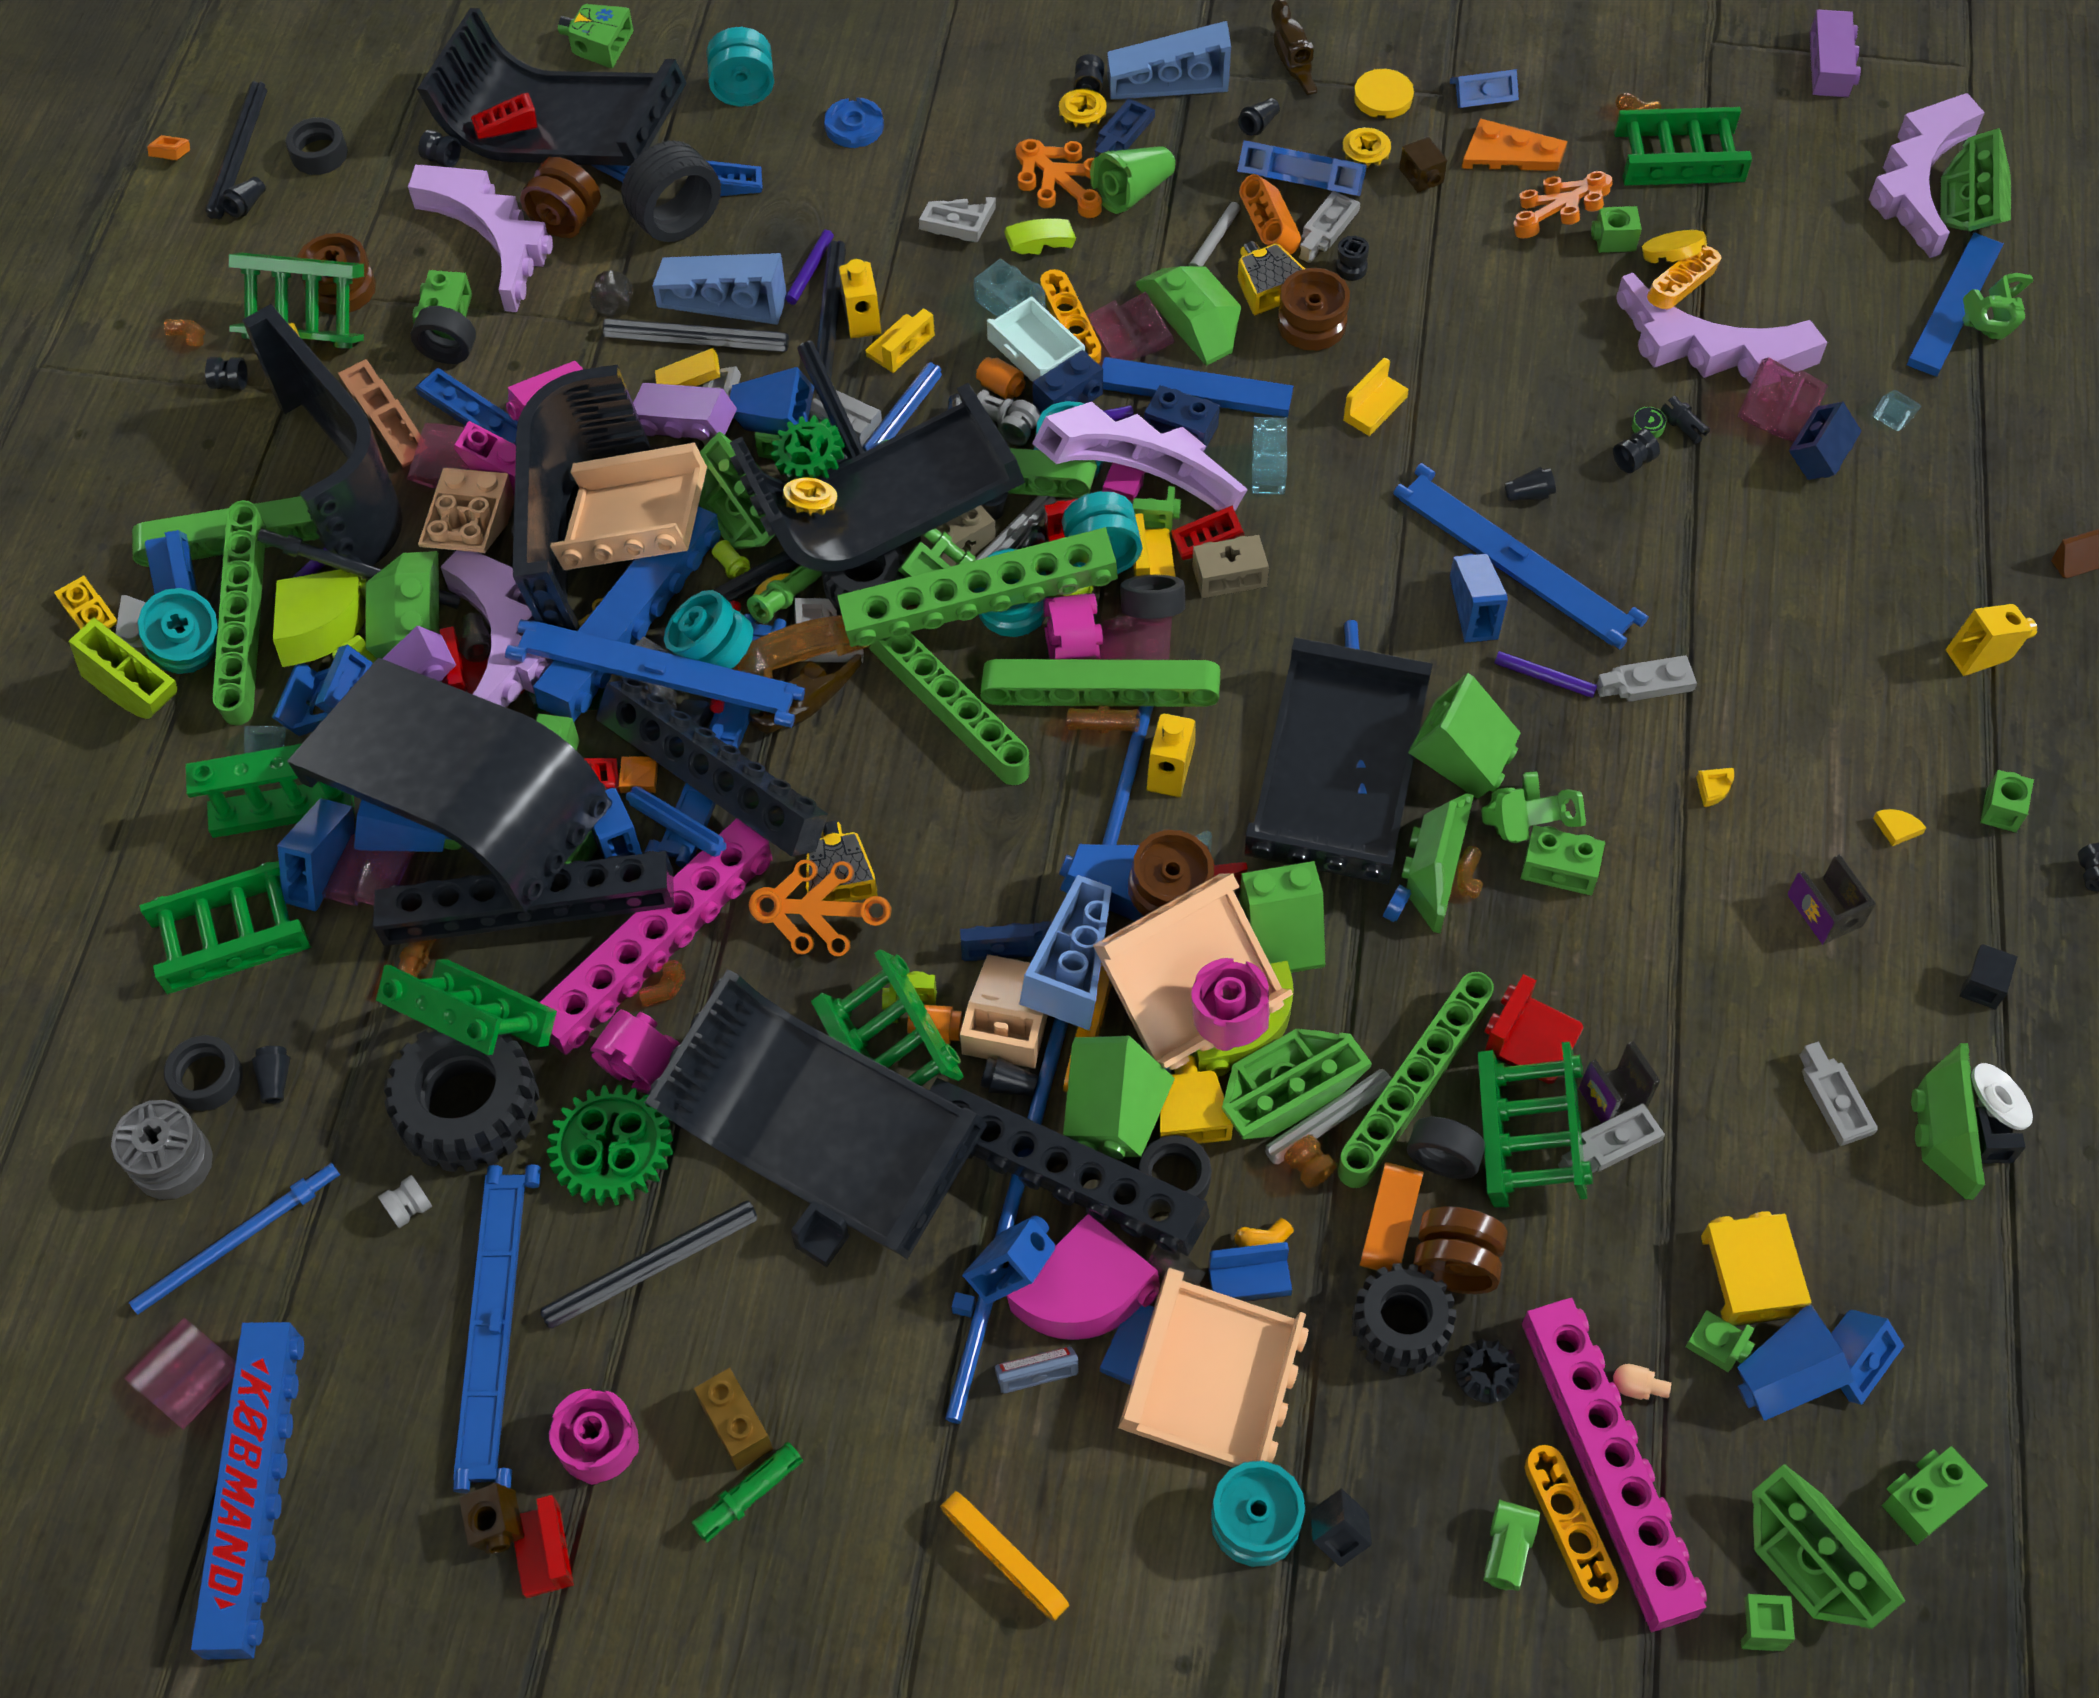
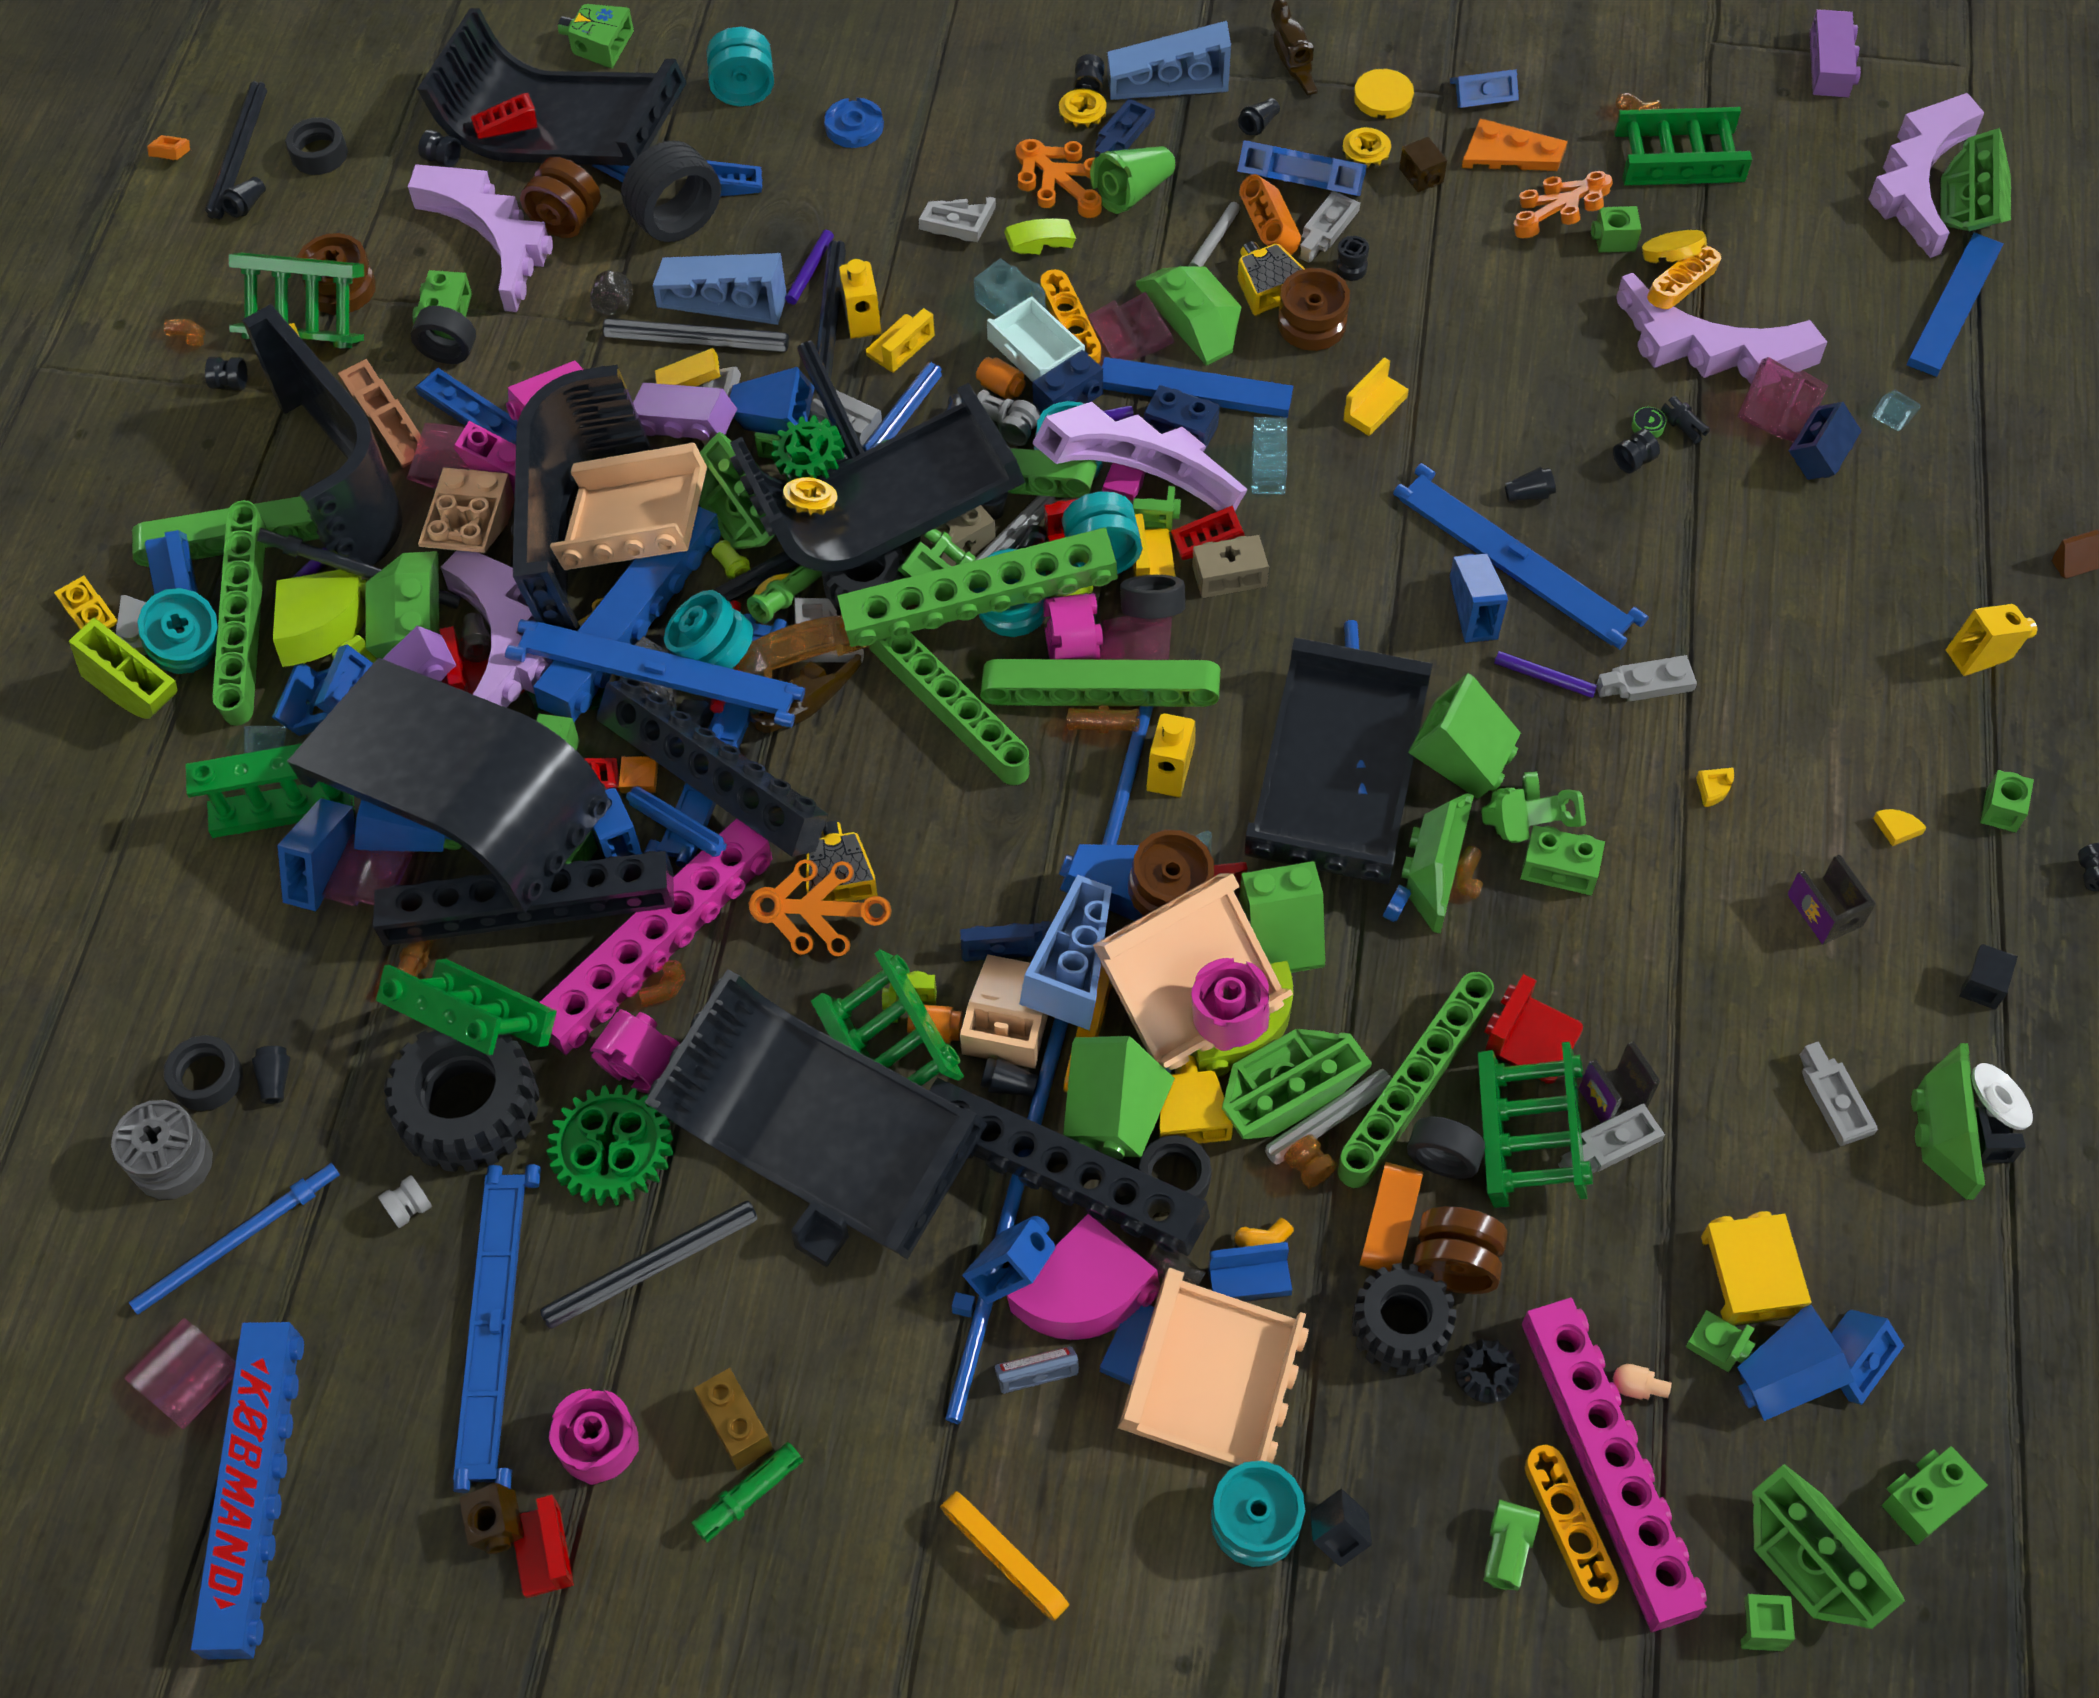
(232, 956): green fence -> none
(2007, 310): bright green piece -> none

